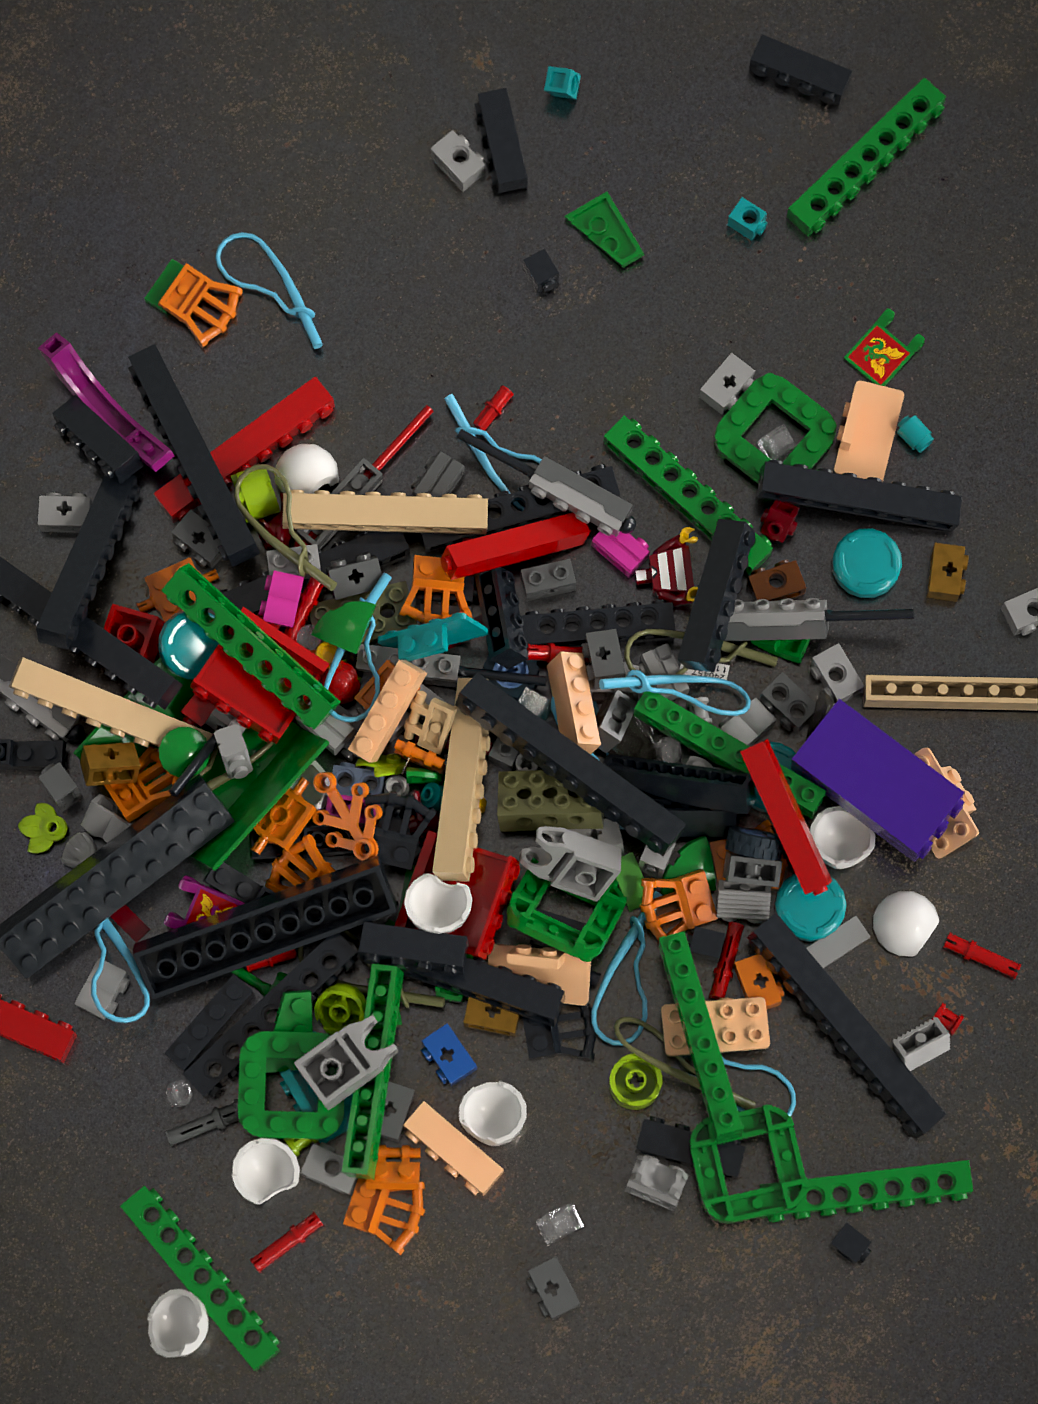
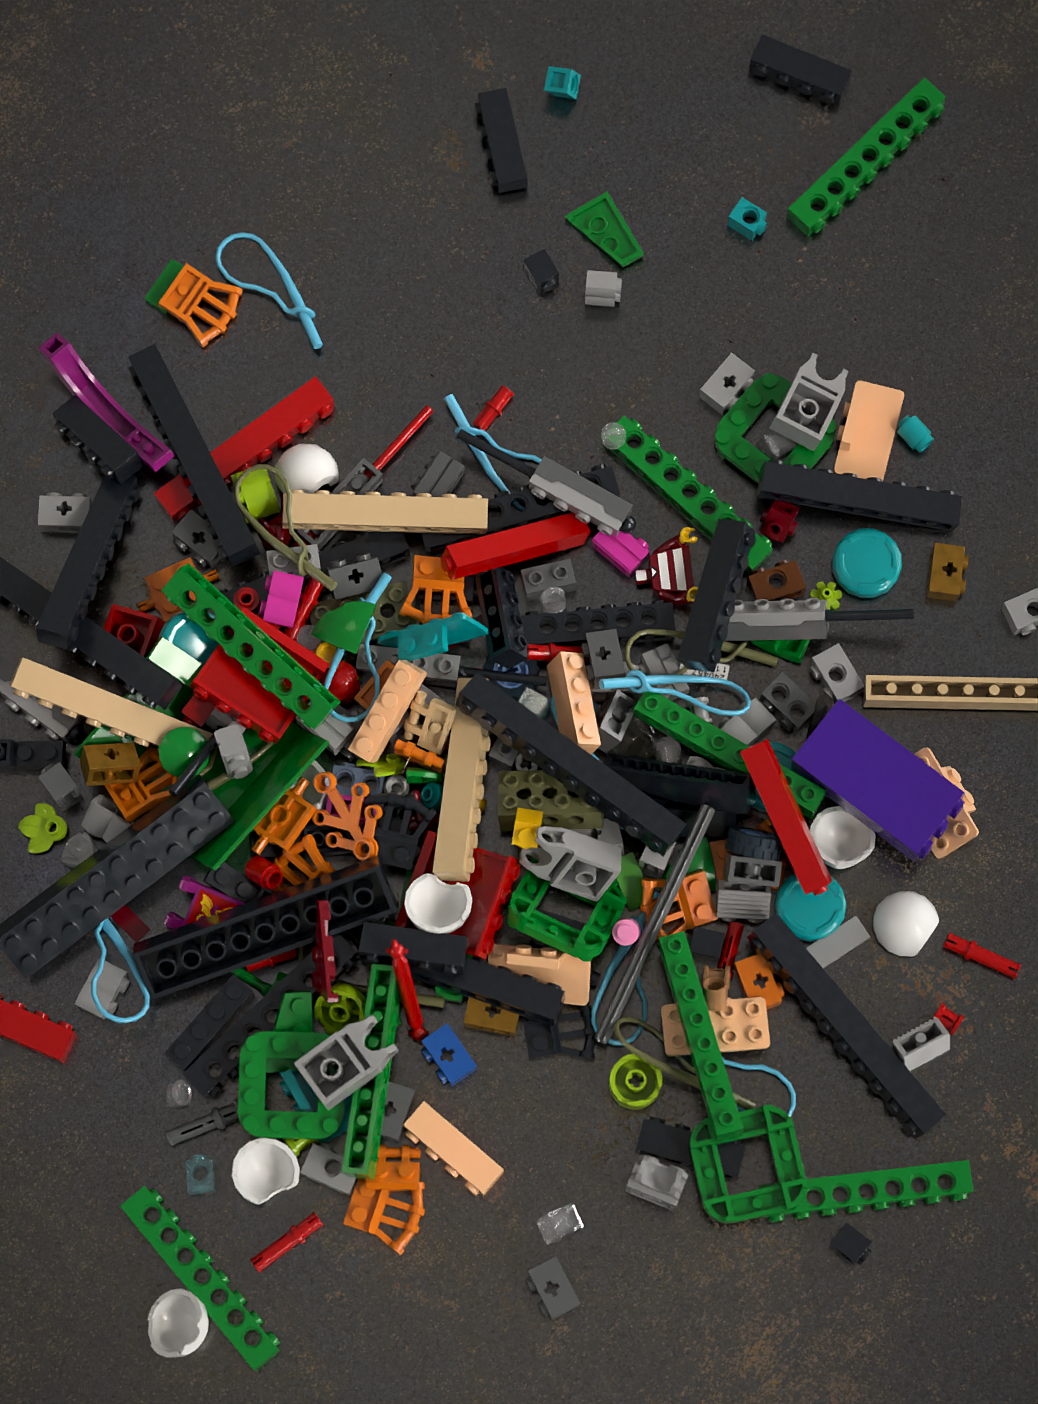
(174, 661): none -> tile
(203, 1186): none -> clear light blue brick
(247, 594): none -> red brick
(263, 872): none -> red brick
(323, 955): none -> dark red wing
(407, 991): none -> red wheel
(463, 173): light grey brick -> none
(493, 1113): white cylinder -> none
(525, 828): none -> yellow brick
(553, 600): none -> clear tile
(602, 288): none -> light grey brick
(613, 435): none -> clear tile
(626, 931): none -> bright pink brick
(654, 923): none -> dark grey axle
(715, 987): none -> medium nougat piece
(809, 405): none -> light grey brick
(827, 593): none -> lime plant
(880, 353): flag -> none

